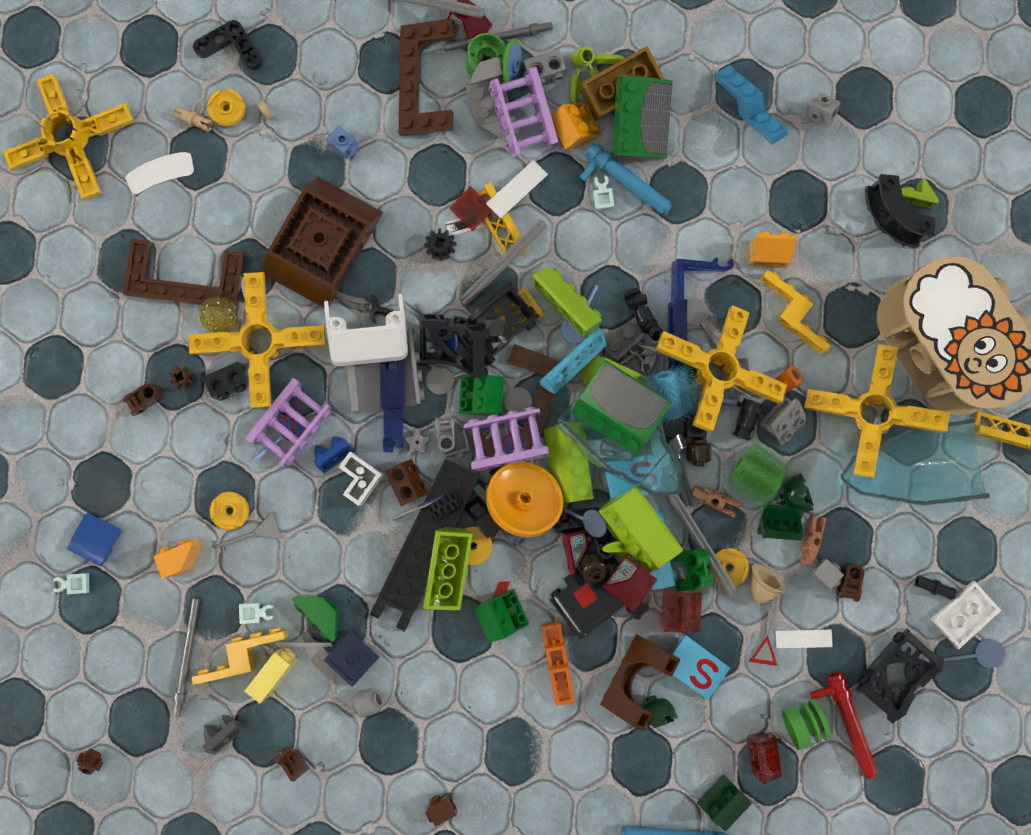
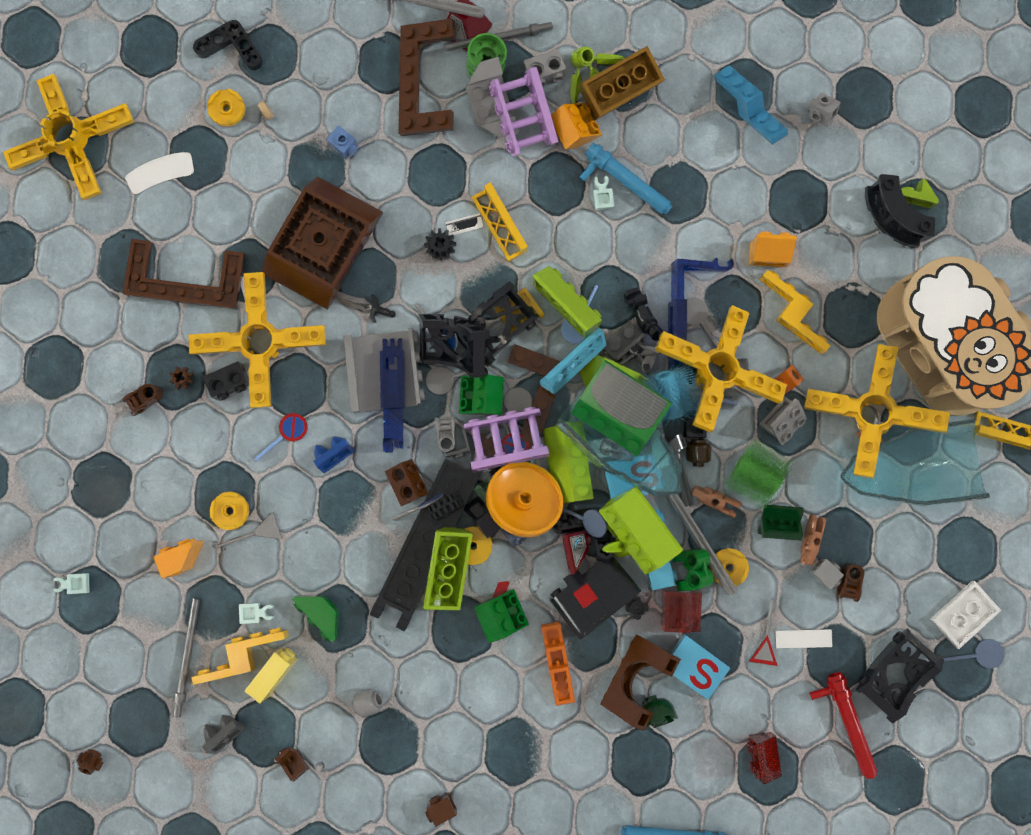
(94, 539): blue slope -> none
(193, 118): tan pin -> none
(218, 314): clear yellow tile -> none
(282, 405): lavender fence -> none
(304, 645): white sticker -> none
(351, 658): dark blue plate -> none
(364, 475): white brick -> none
(367, 343): white windscreen -> none
(417, 437): light grey plate -> none
(471, 208): clear red piece -> none
(503, 262): light grey axle -> none
(512, 61): wheel -> none
(516, 189): white sticker -> none
(593, 568): dark brown head -> none
(630, 583): dark red slope -> none
(642, 116): slope -> none
(724, 803): dark green bracket -> none
(747, 417): black piece -> none
(765, 585): tan piece -> none
(796, 493): dark green cylinder -> none
(806, 724): bright green wheel -> none
(935, 587): black pin -> none

